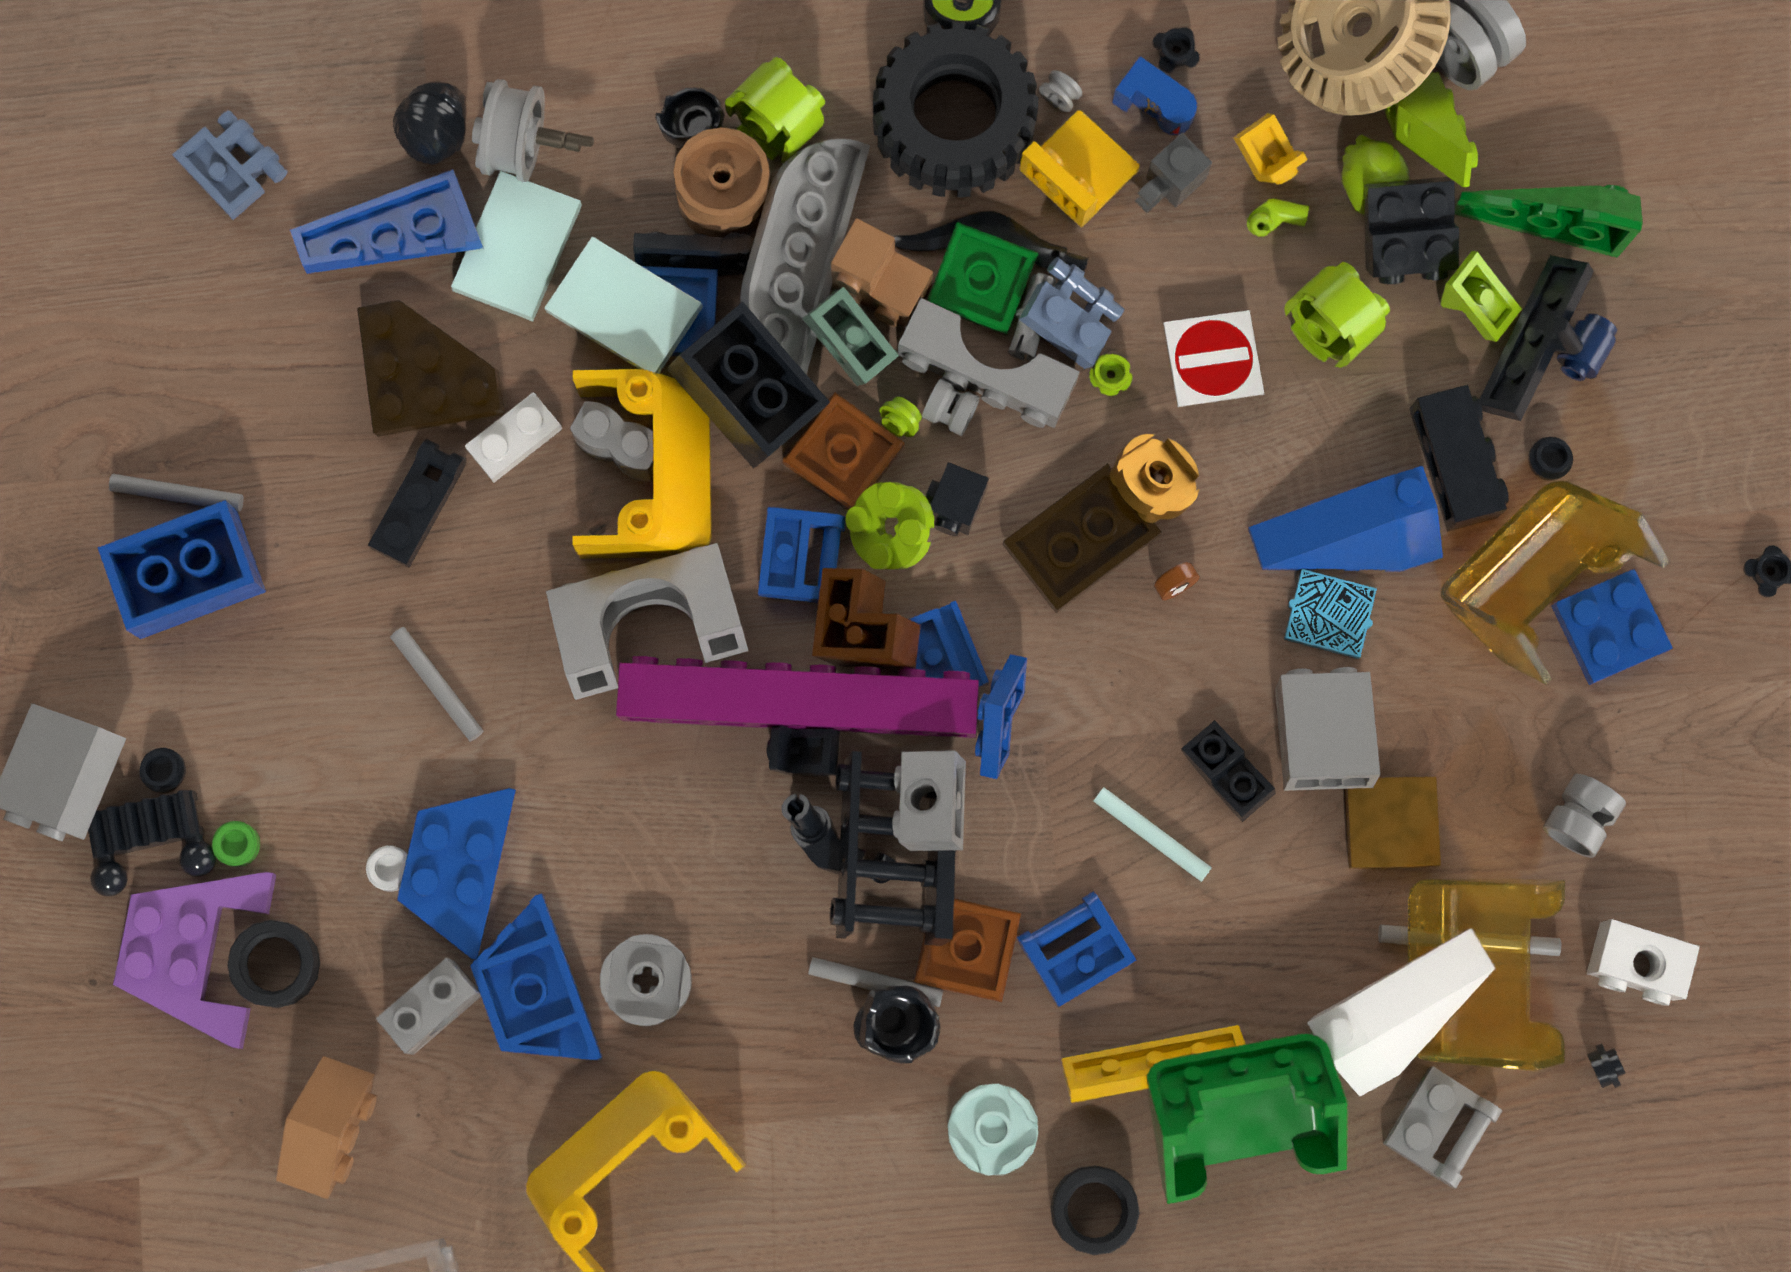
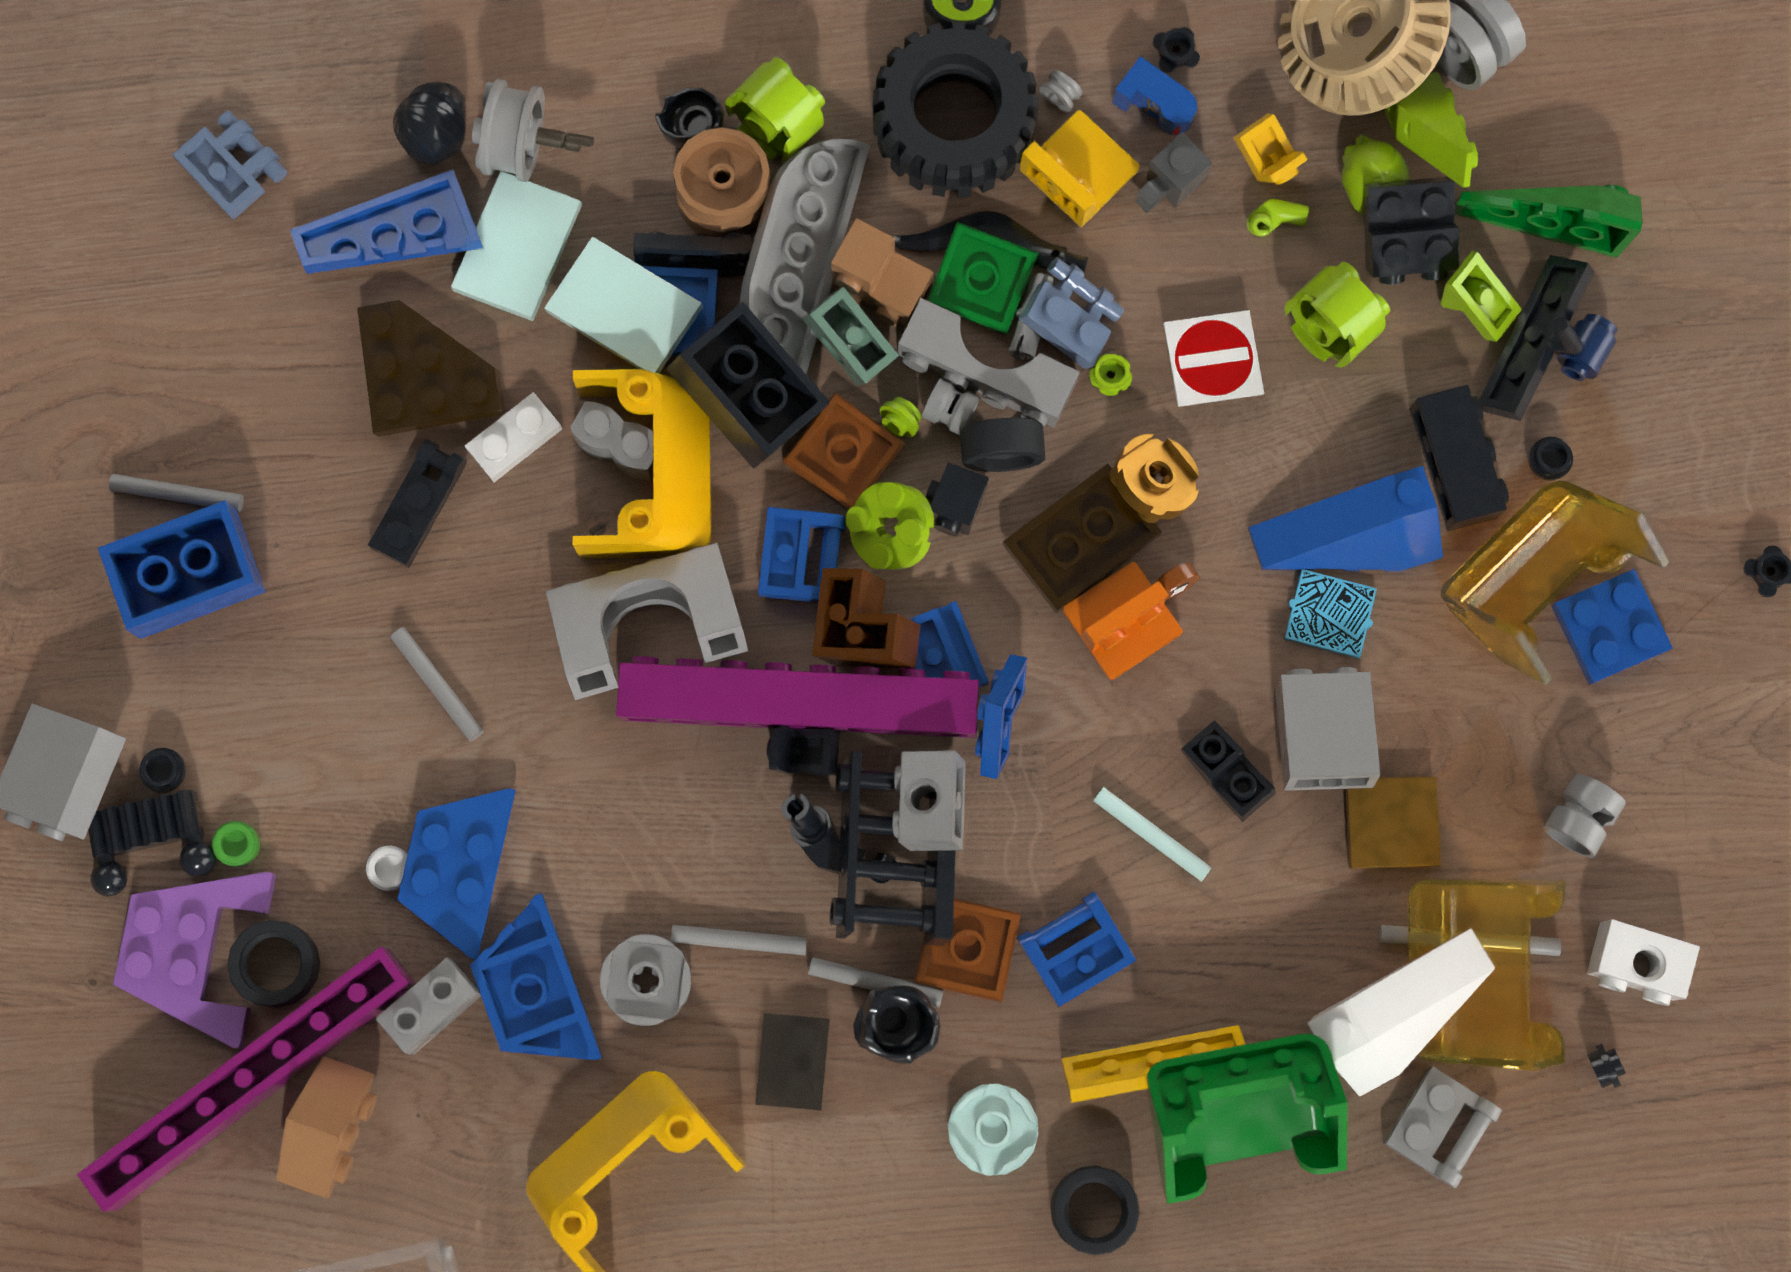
(246, 1080): none -> magenta brick
(739, 939): none -> light grey bar
(792, 1061): none -> clear smoke plate
(1002, 444): none -> black tyre
(1123, 620): none -> orange bracket

